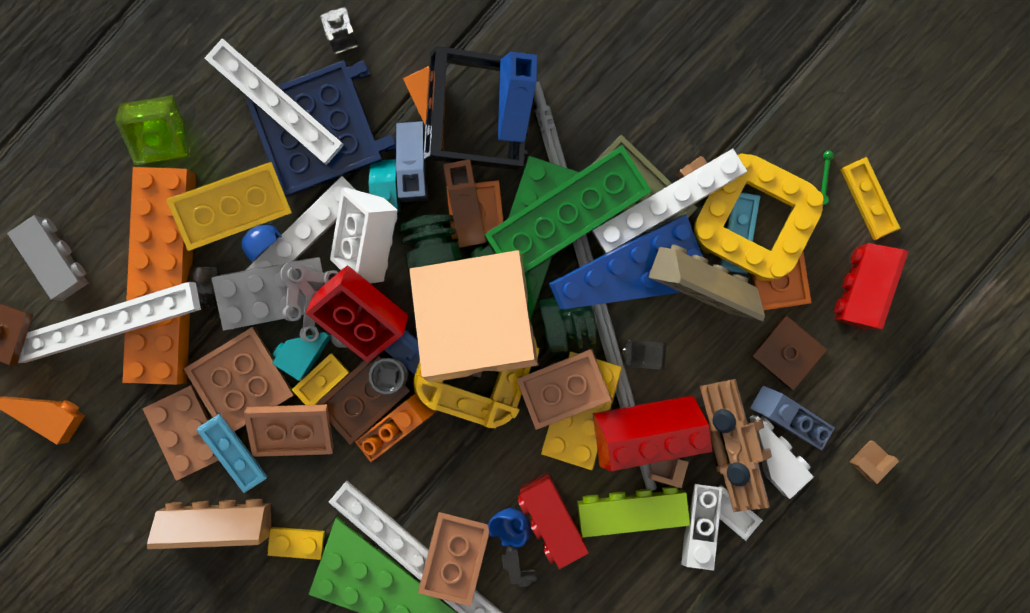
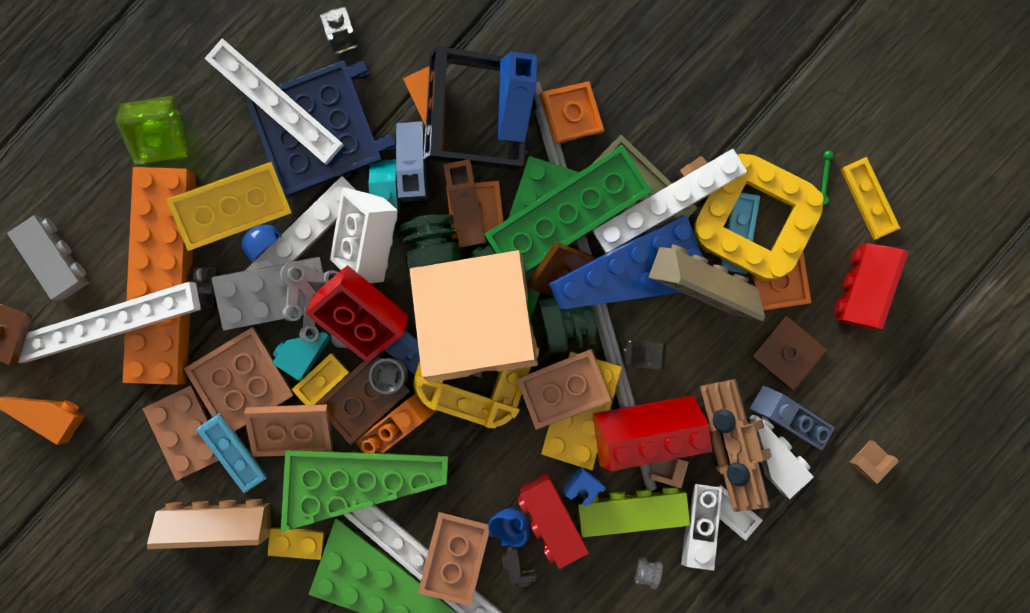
(338, 483): none -> bright green wing
(556, 264): none -> reddish brown plate
(571, 112): none -> orange tile
(584, 483): none -> blue hinge
(648, 573): none -> clear wheel

